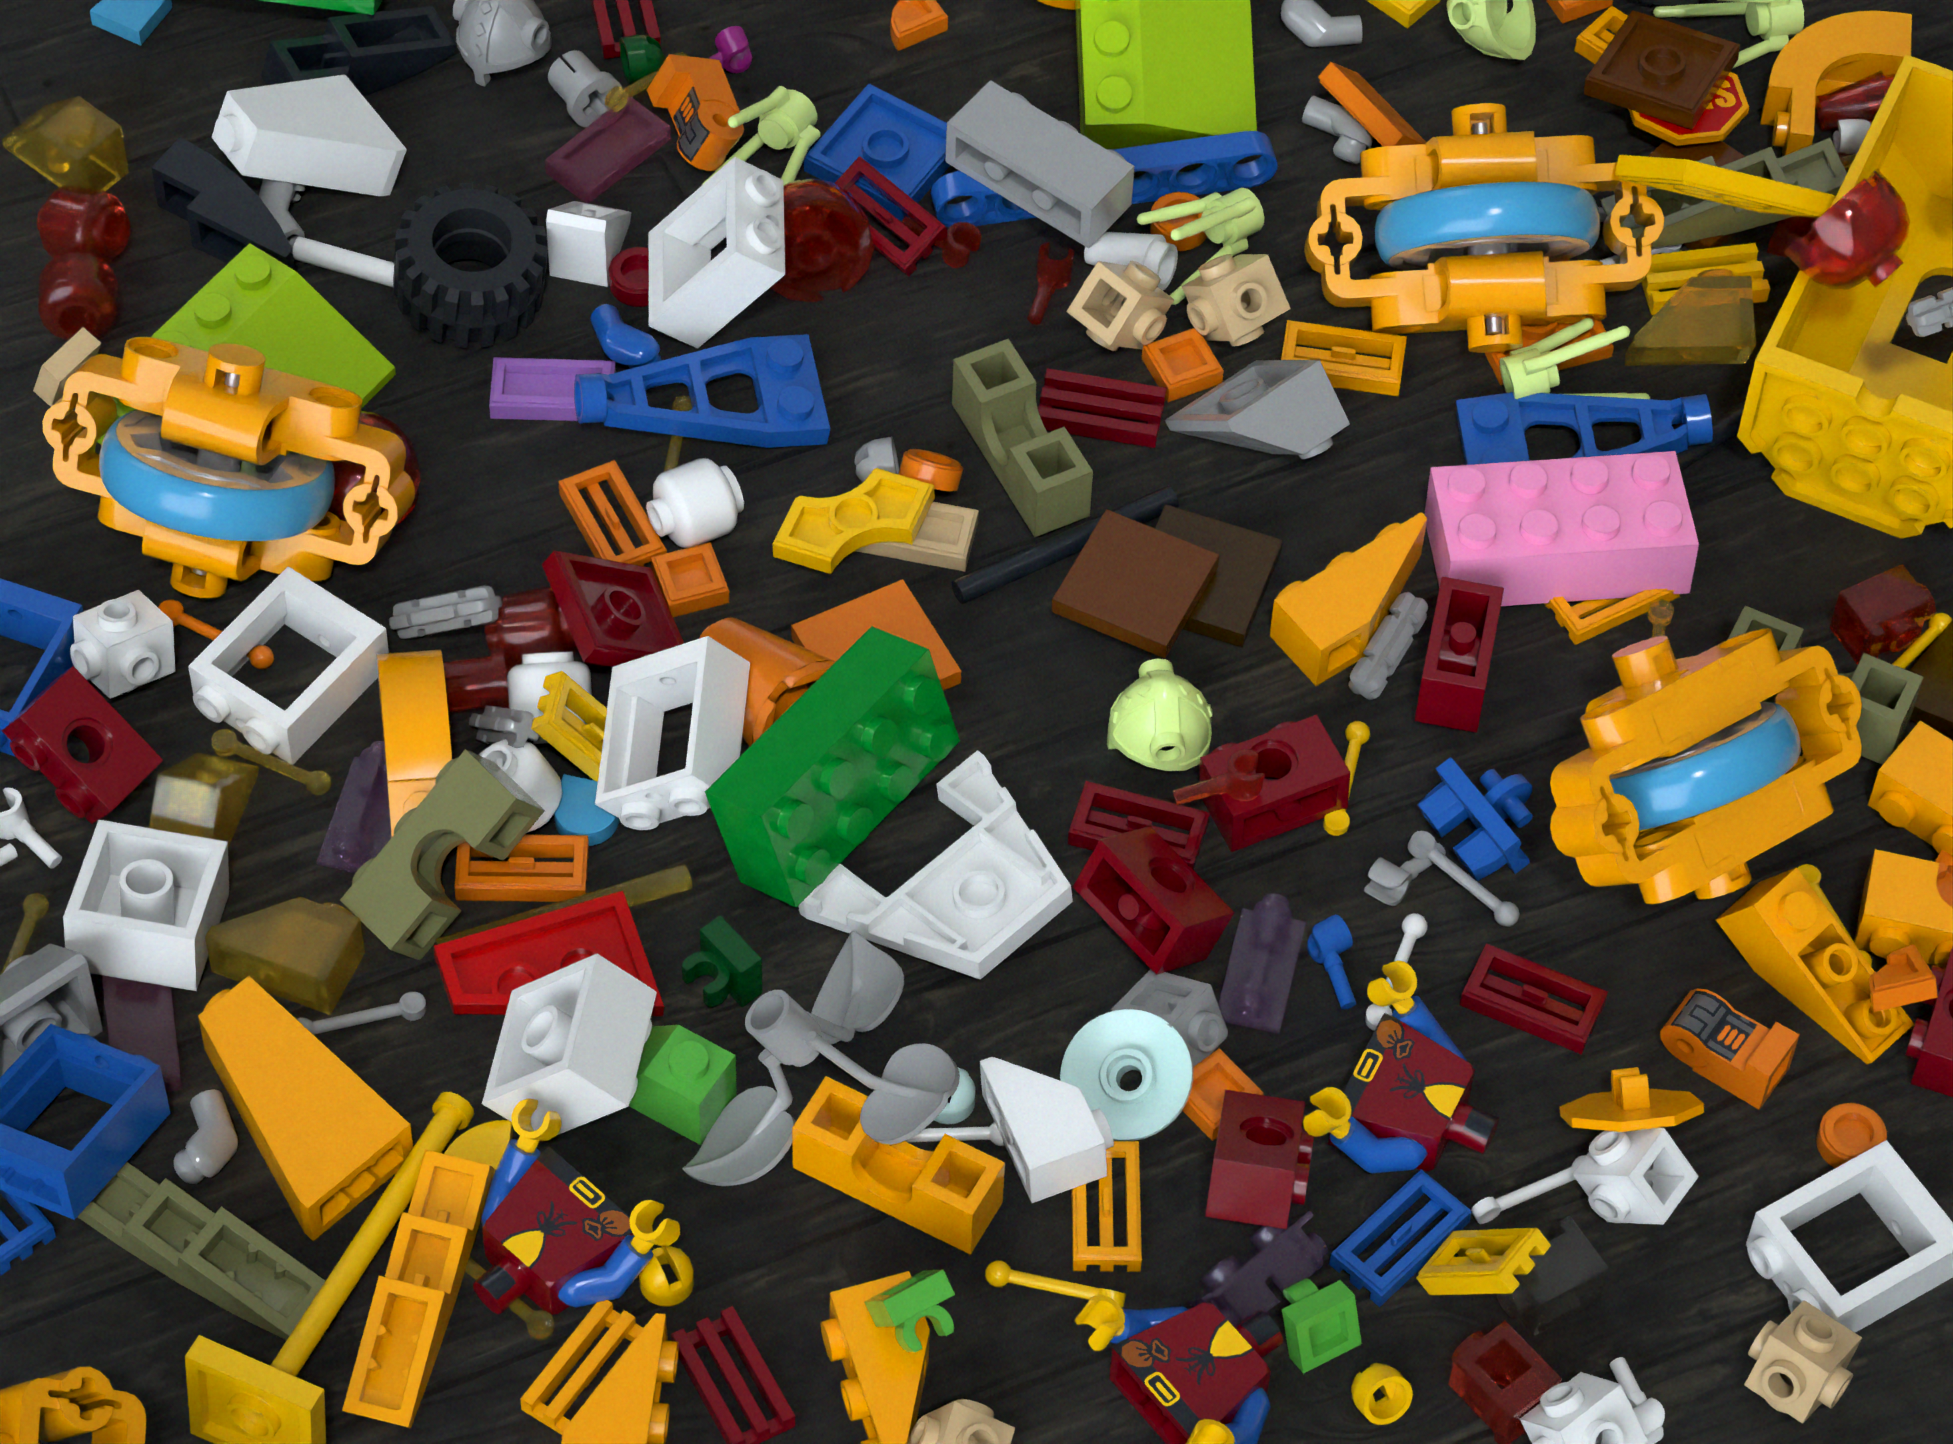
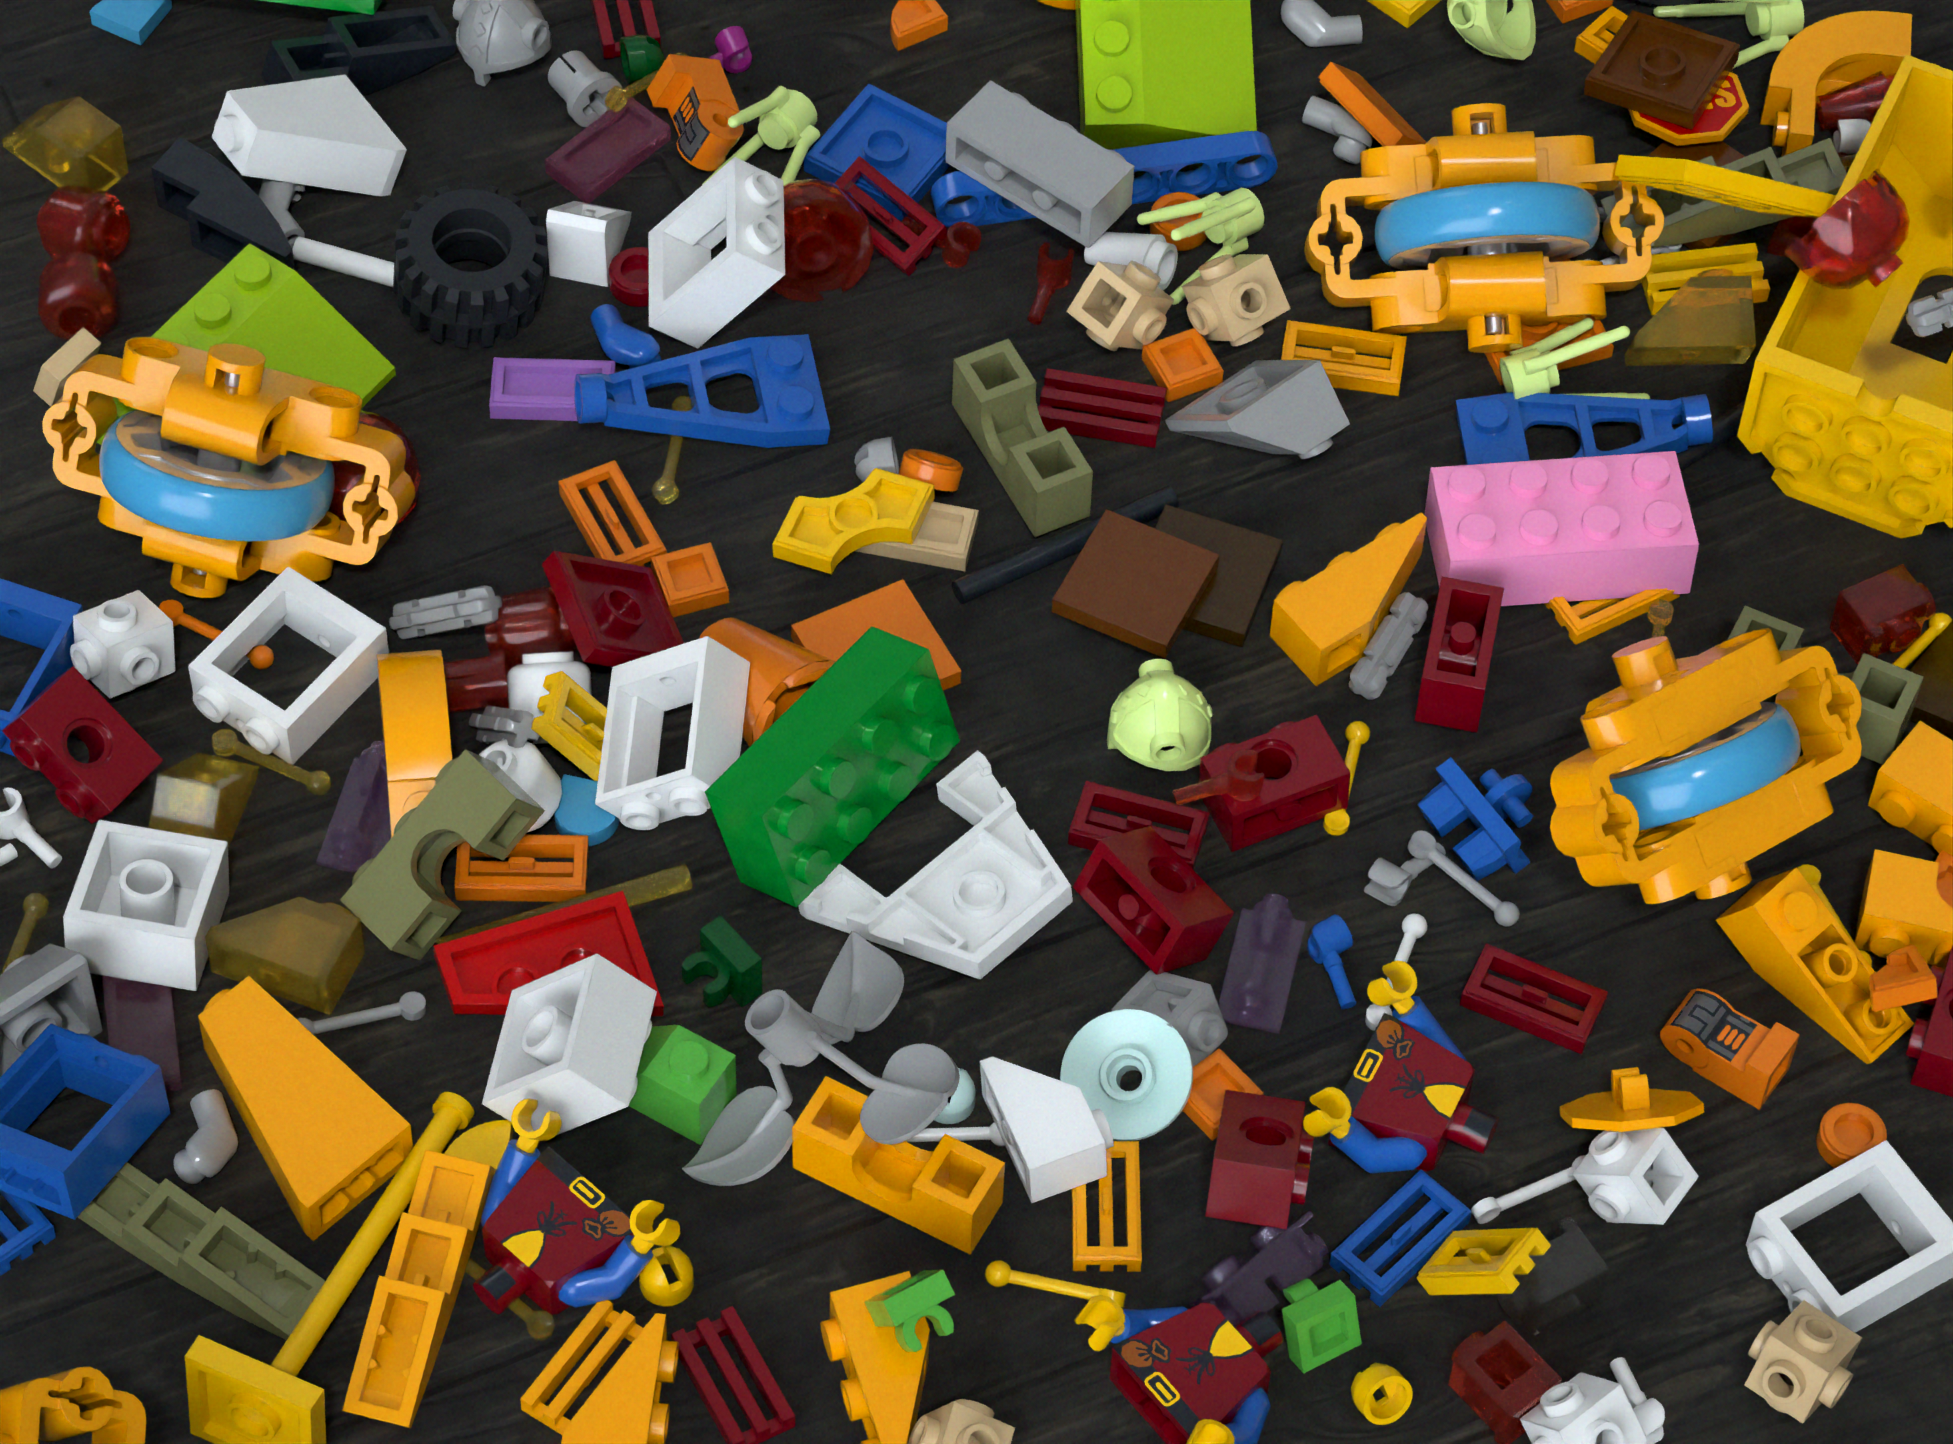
(695, 503): white head -> none

